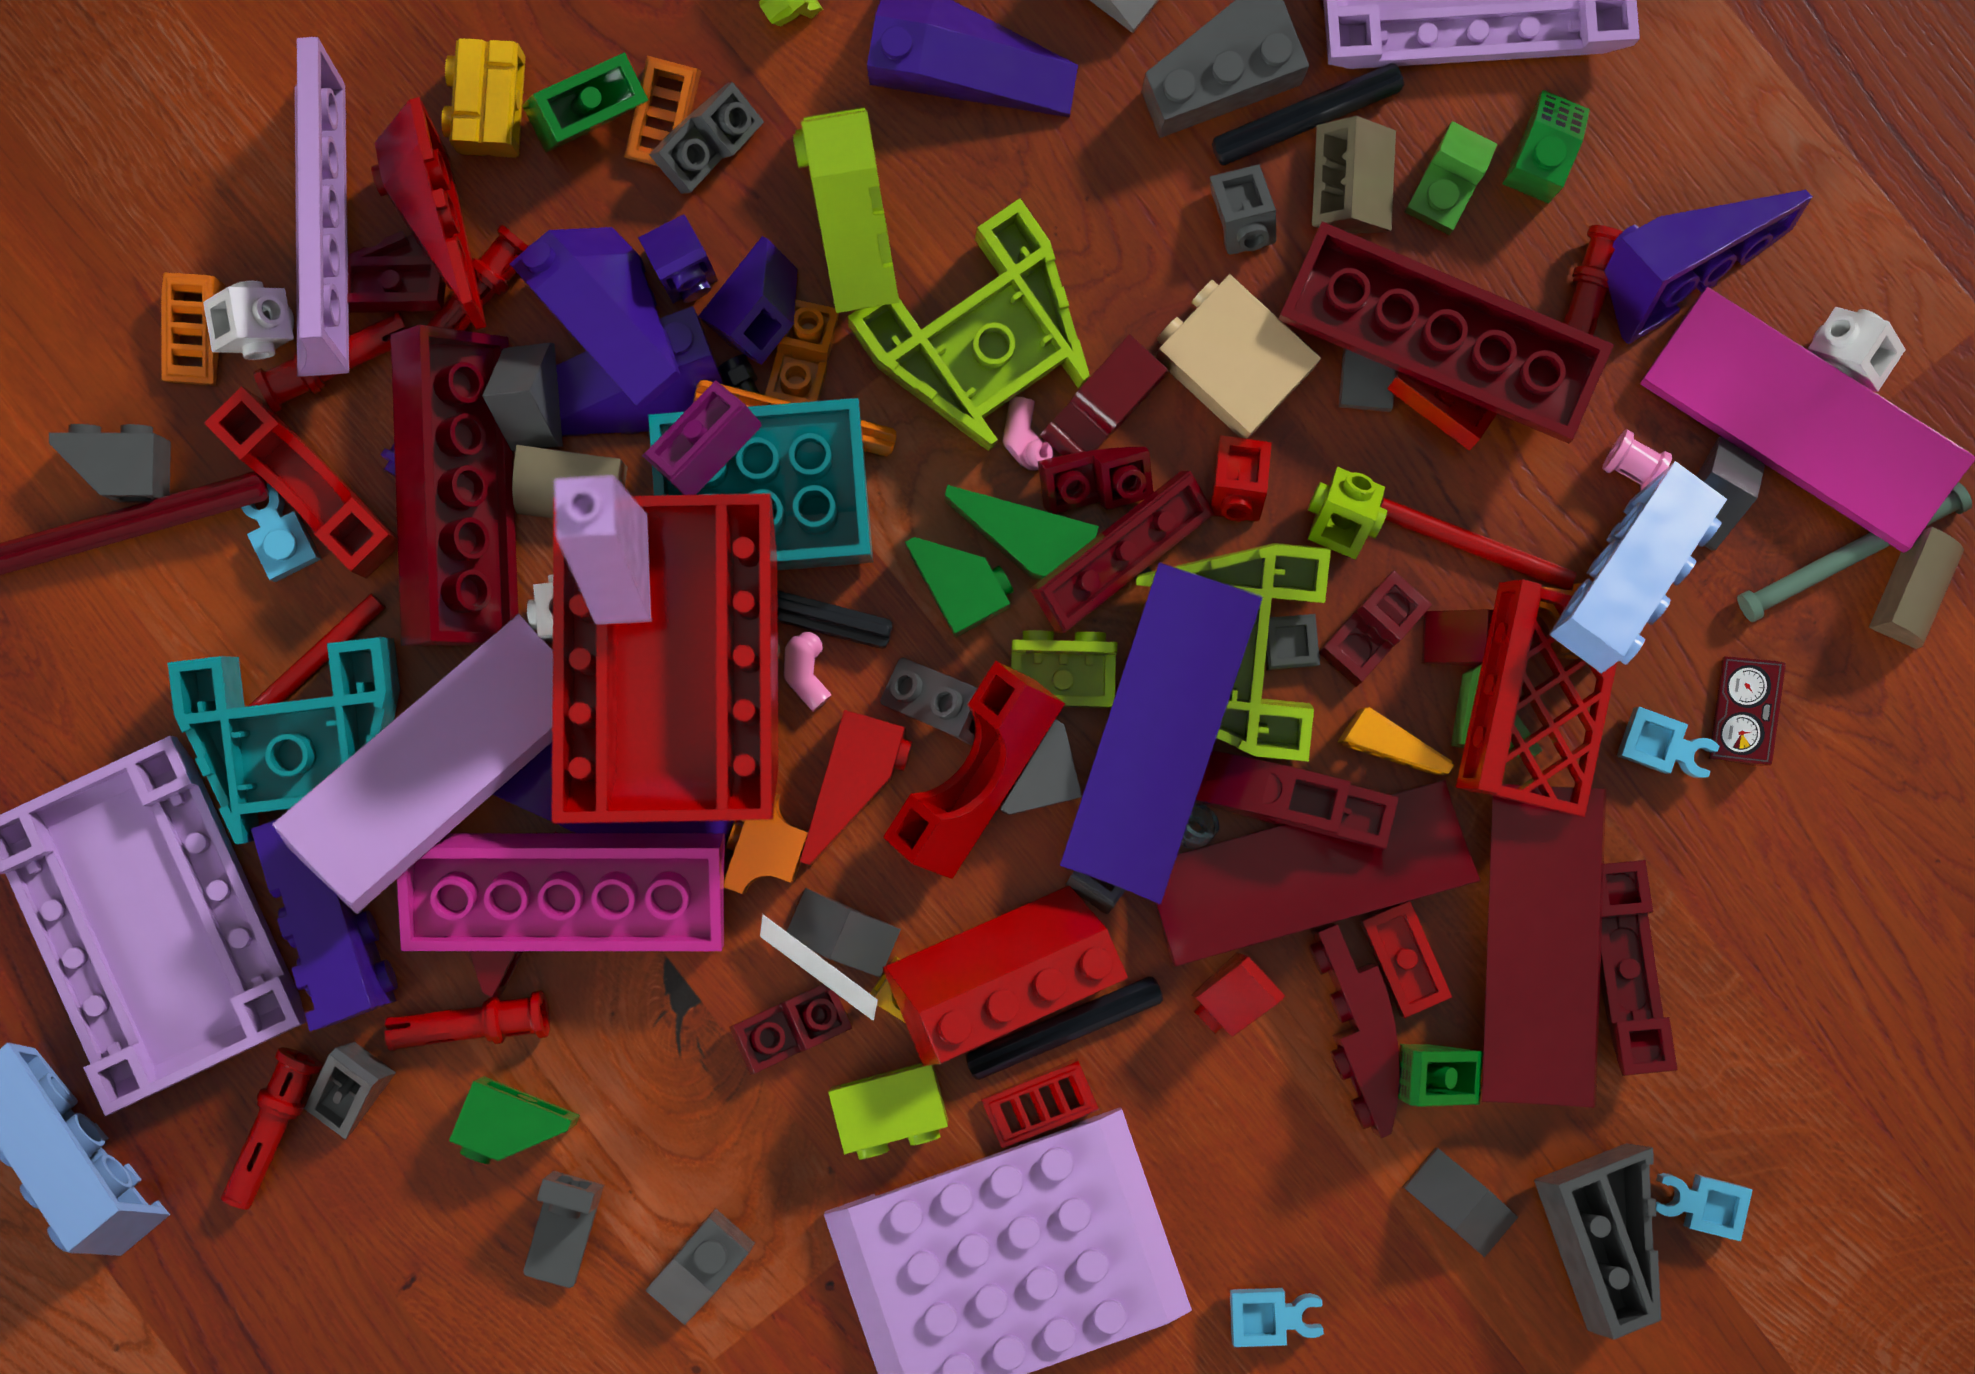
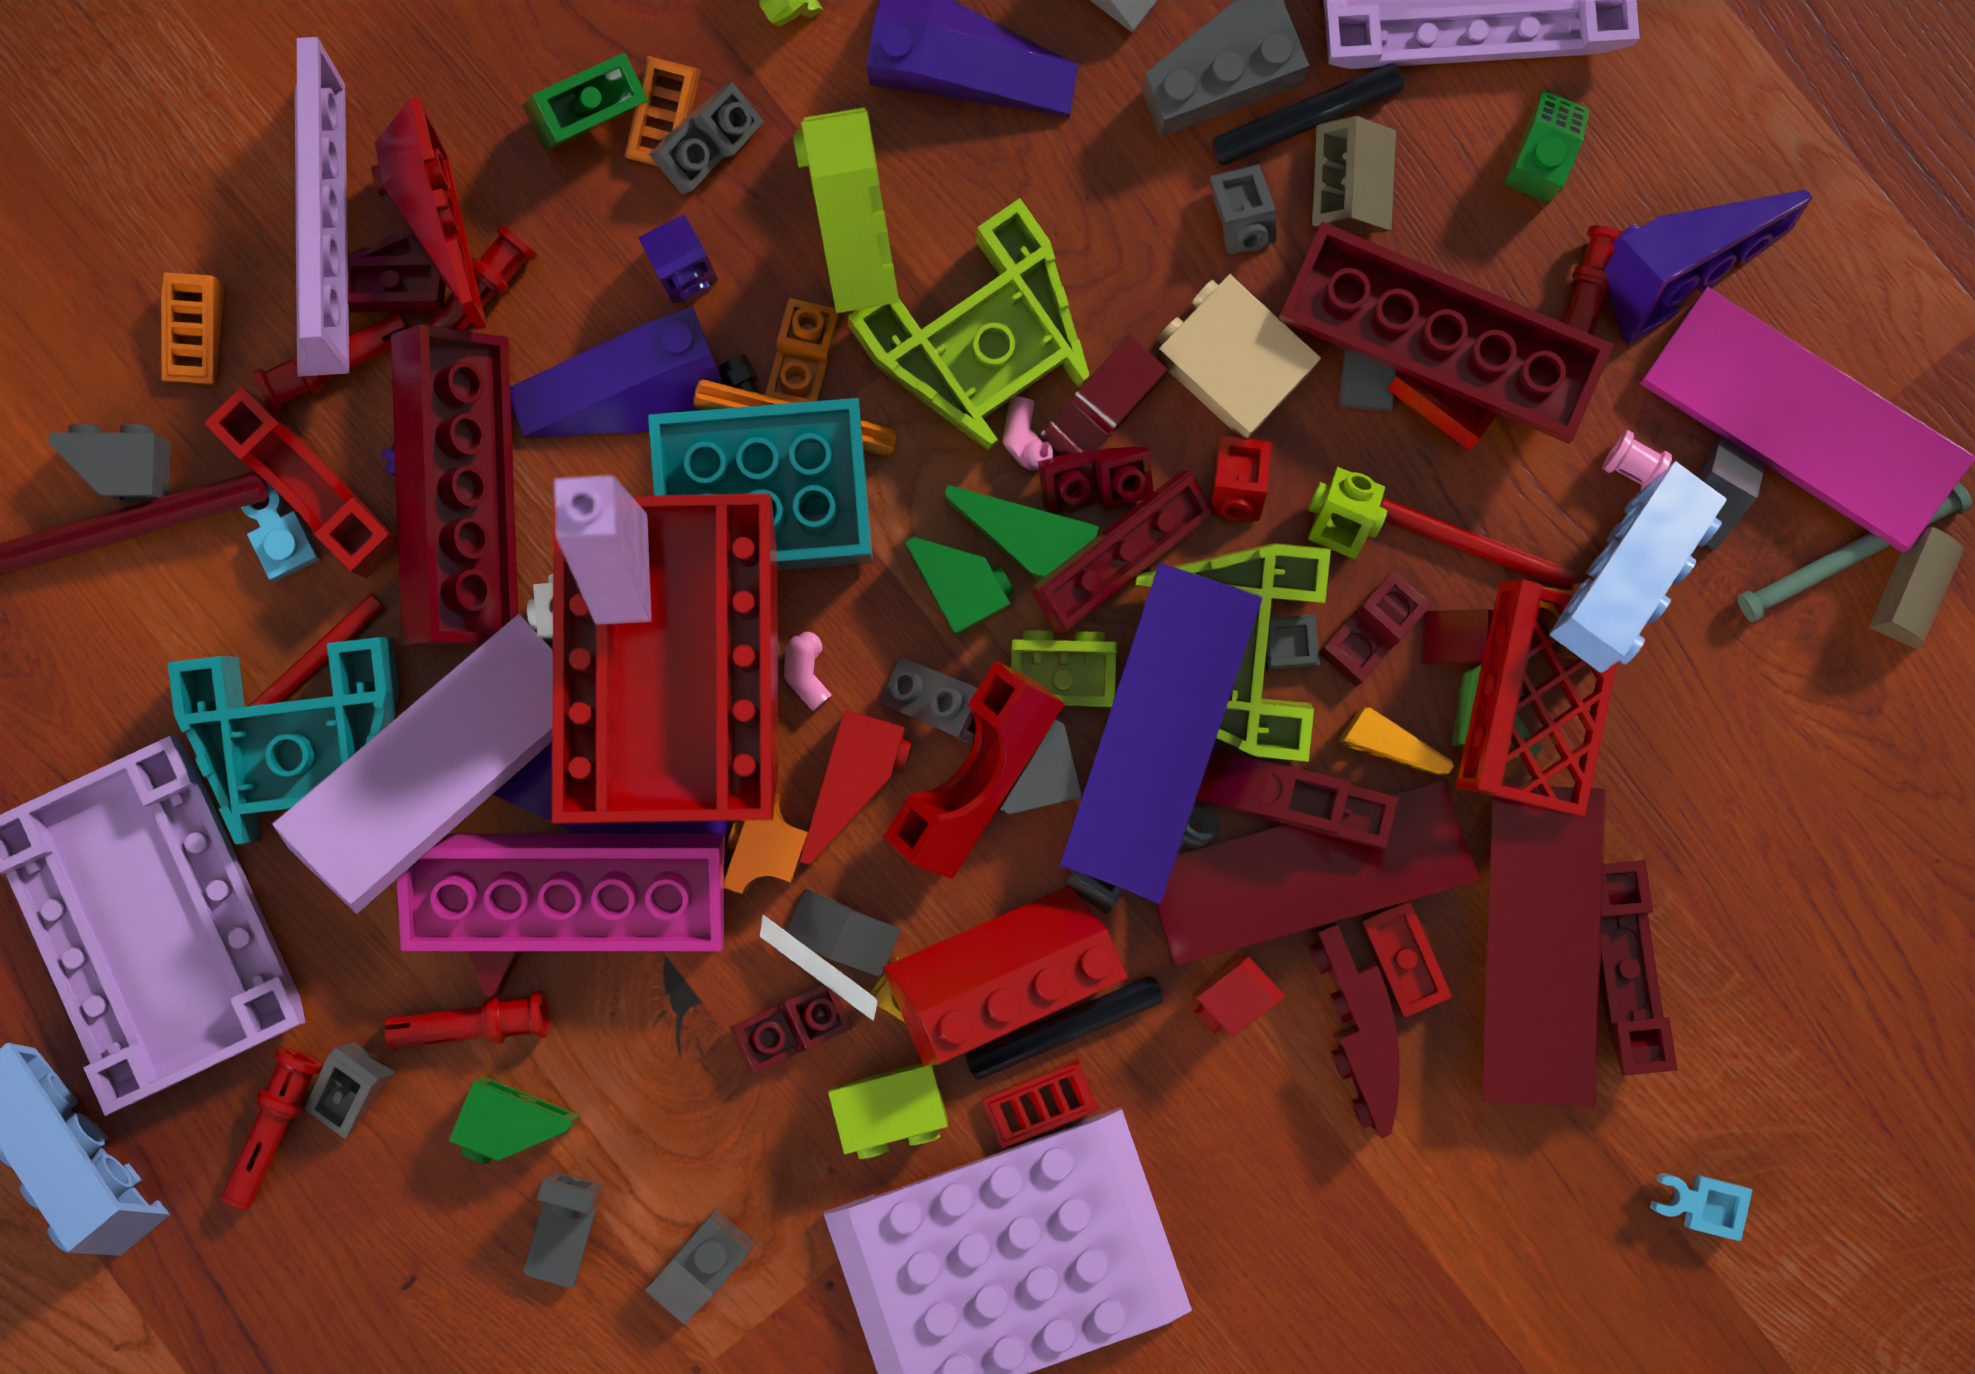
(249, 320): white brick -> none
(334, 944): dark purple wedge -> none
(485, 97): yellow brick -> none
(526, 396): dark grey slope -> none
(538, 467): dark tan brick -> none
(605, 303): dark purple wedge -> none
(703, 439): magenta slope -> none
(755, 302): dark purple slope -> none
(833, 620): black axle -> none
(1263, 1317): medium azure plate -> none
(1439, 1075): green slope -> none
(1451, 178): bright green slope -> none
(1460, 1201): dark grey slope -> none
(1605, 1237): dark grey wedge -> none
(1659, 743): medium azure plate -> none
(1747, 710): slope -> none
(1858, 346): white brick -> none

